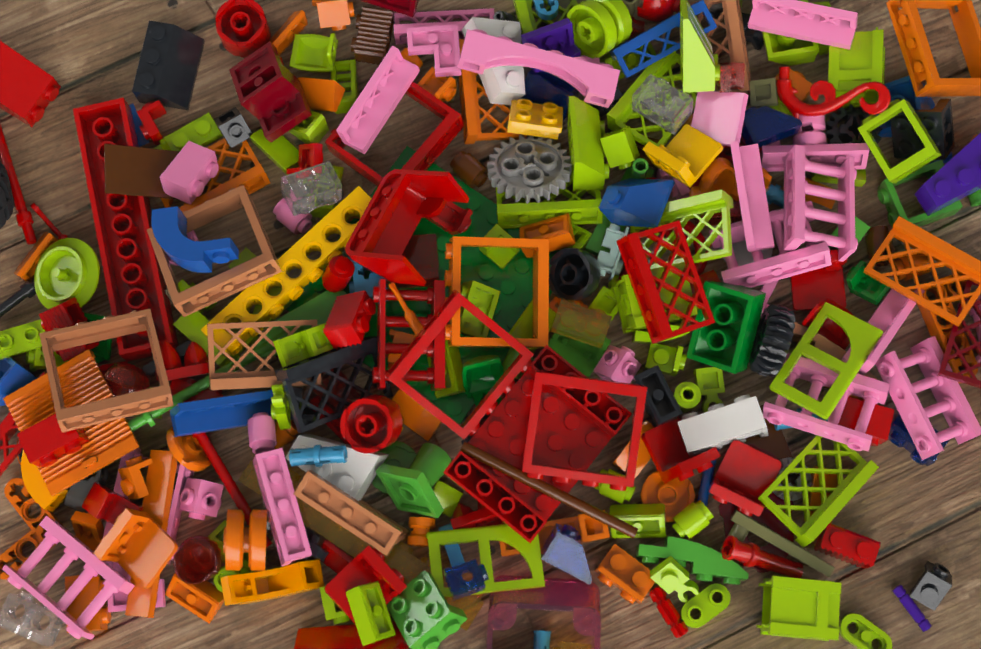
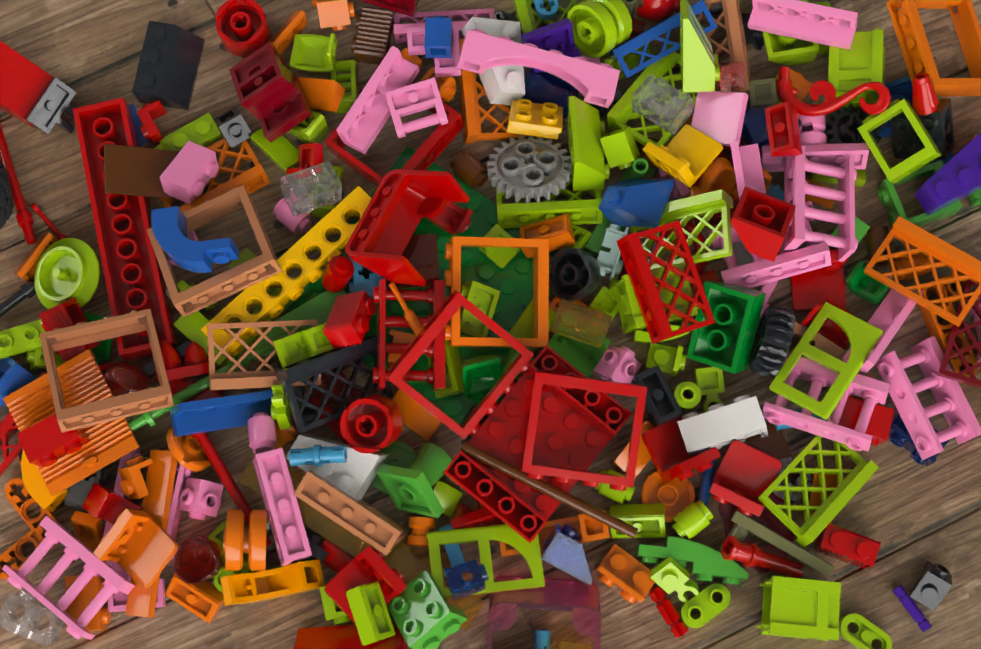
(50, 107): none -> hinge
(415, 99): none -> bright pink plate
(438, 37): none -> blue brick
(762, 222): none -> red slope
(783, 130): none -> red slope
(924, 96): none -> red cone

